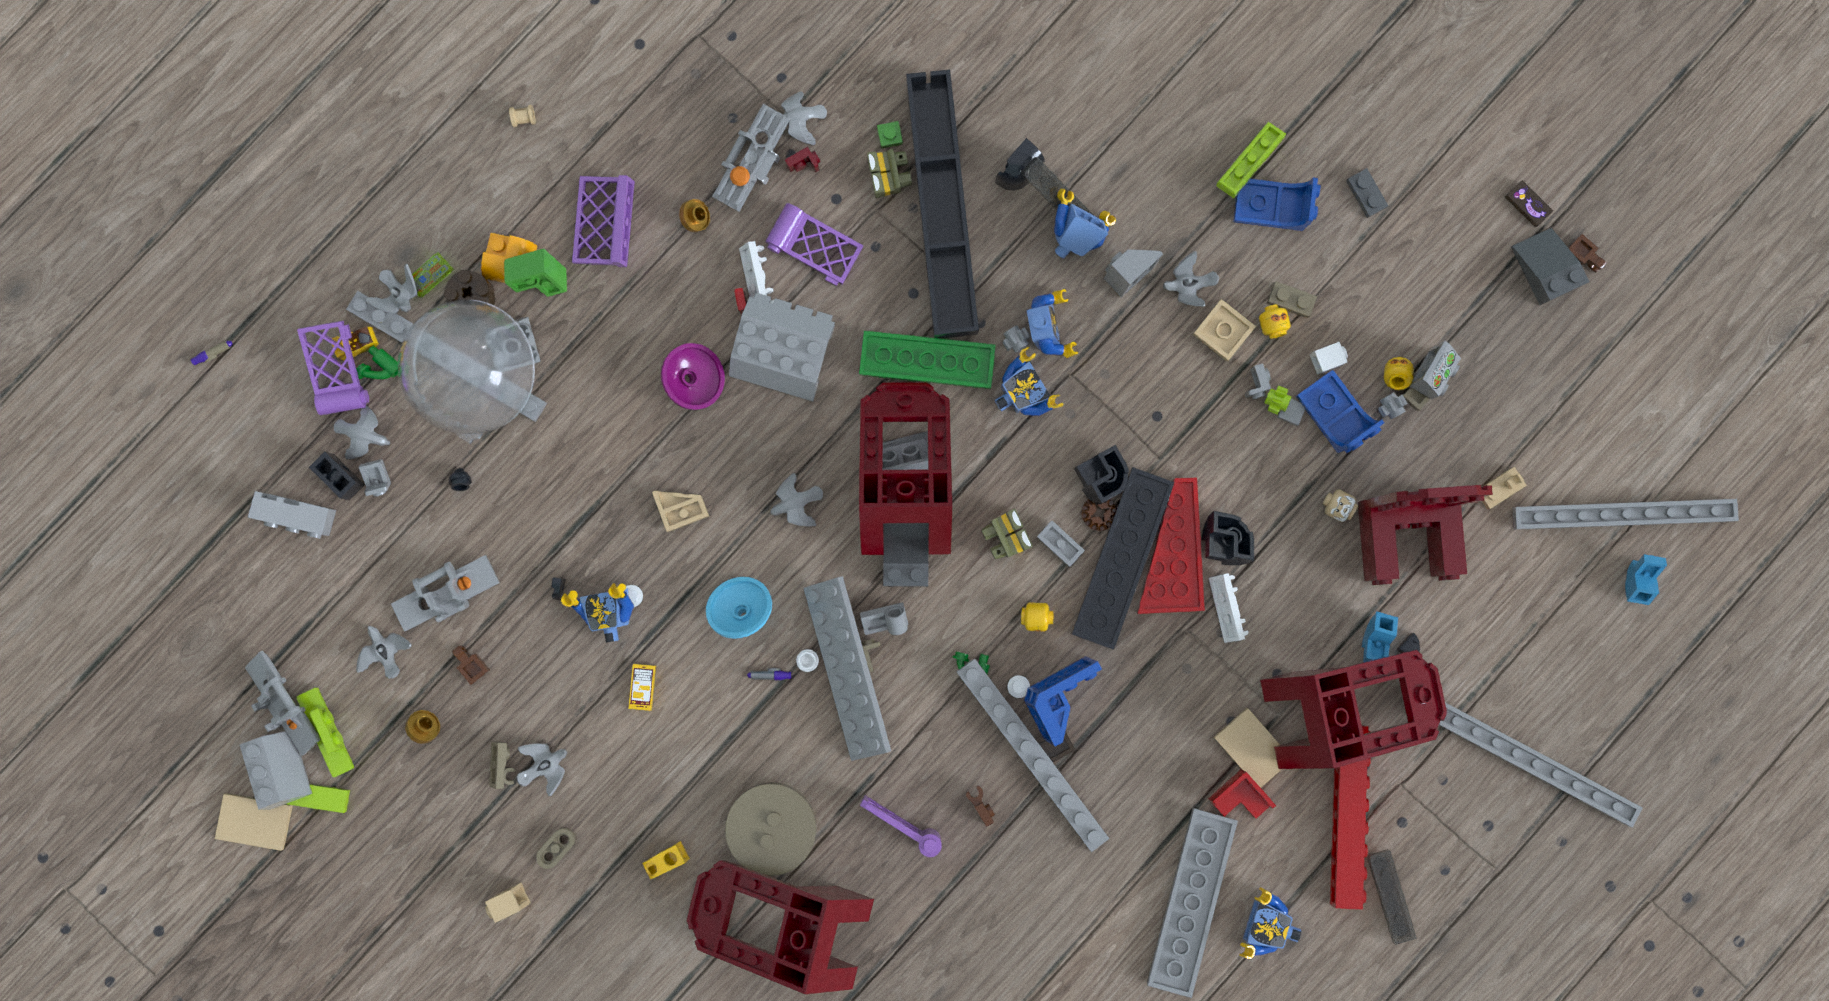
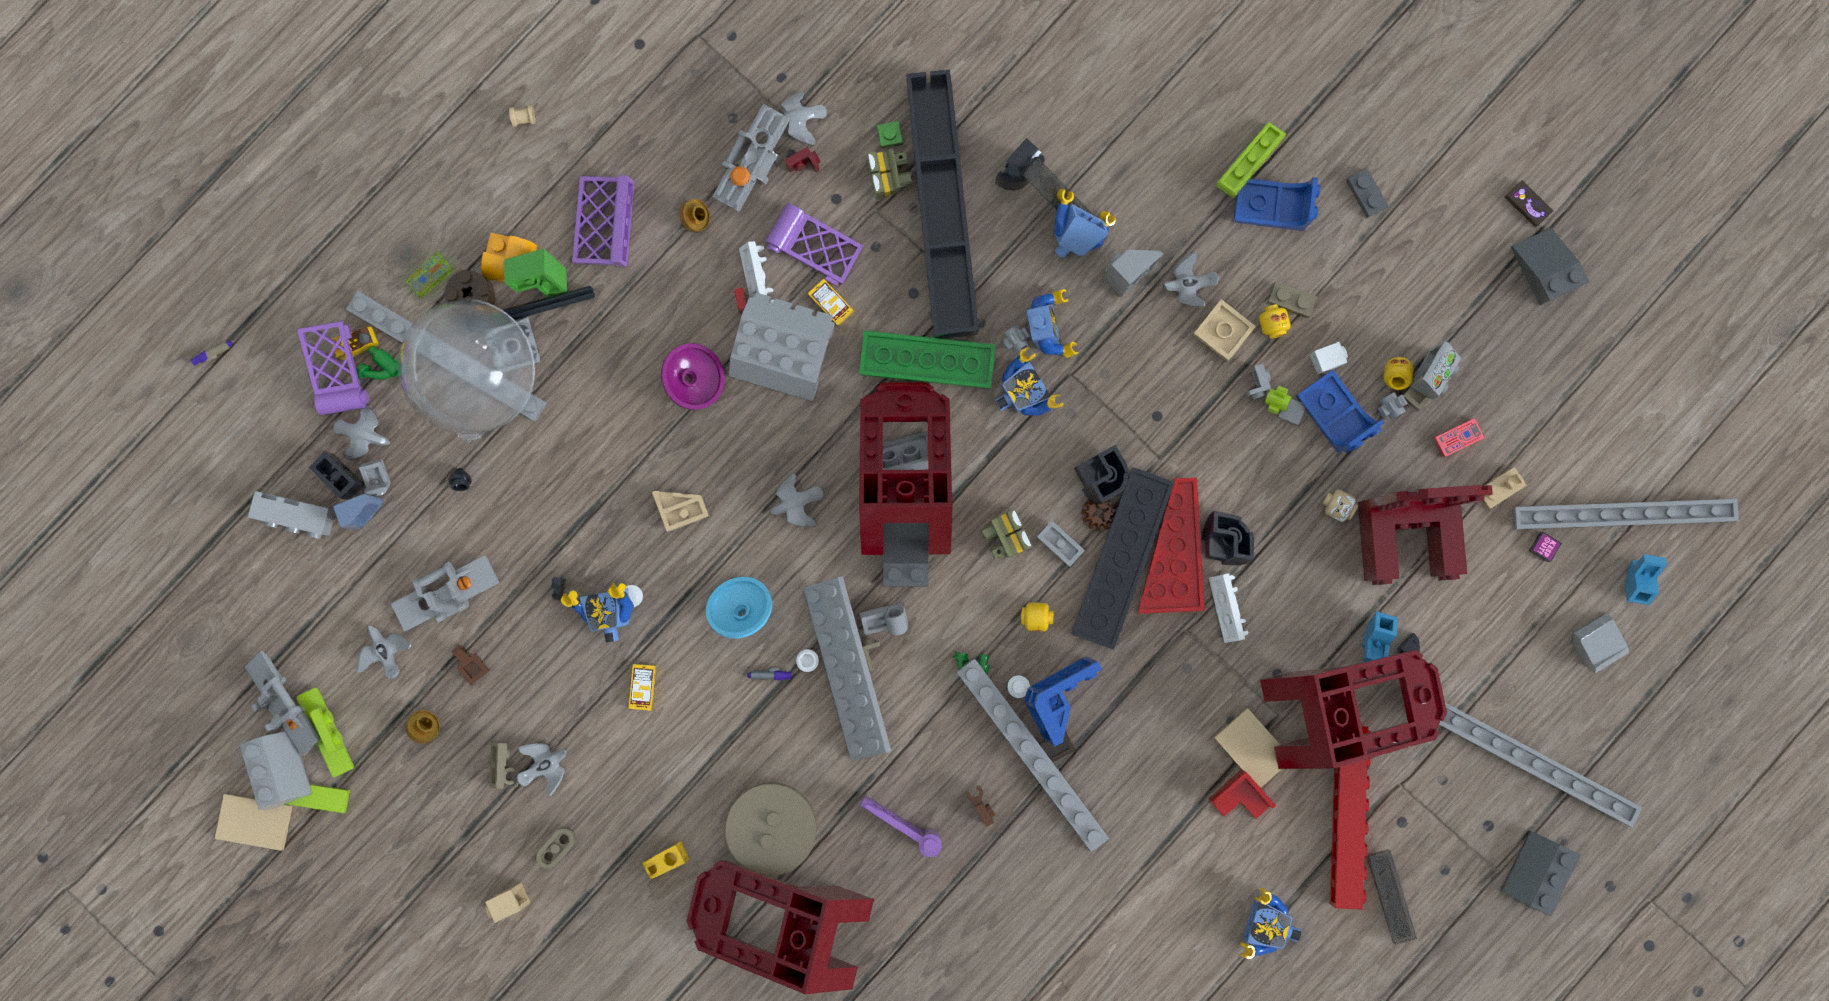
(357, 511): none -> sand blue tile
(400, 293): light grey animal -> none
(550, 302): none -> black axle
(830, 302): none -> tile
(1192, 902): light grey plate -> none
(1458, 438): none -> coral tile
(1540, 873): none -> dark grey slope
(1545, 547): none -> tile
(1585, 251): reddish brown plate -> none
(1599, 643): none -> light grey slope

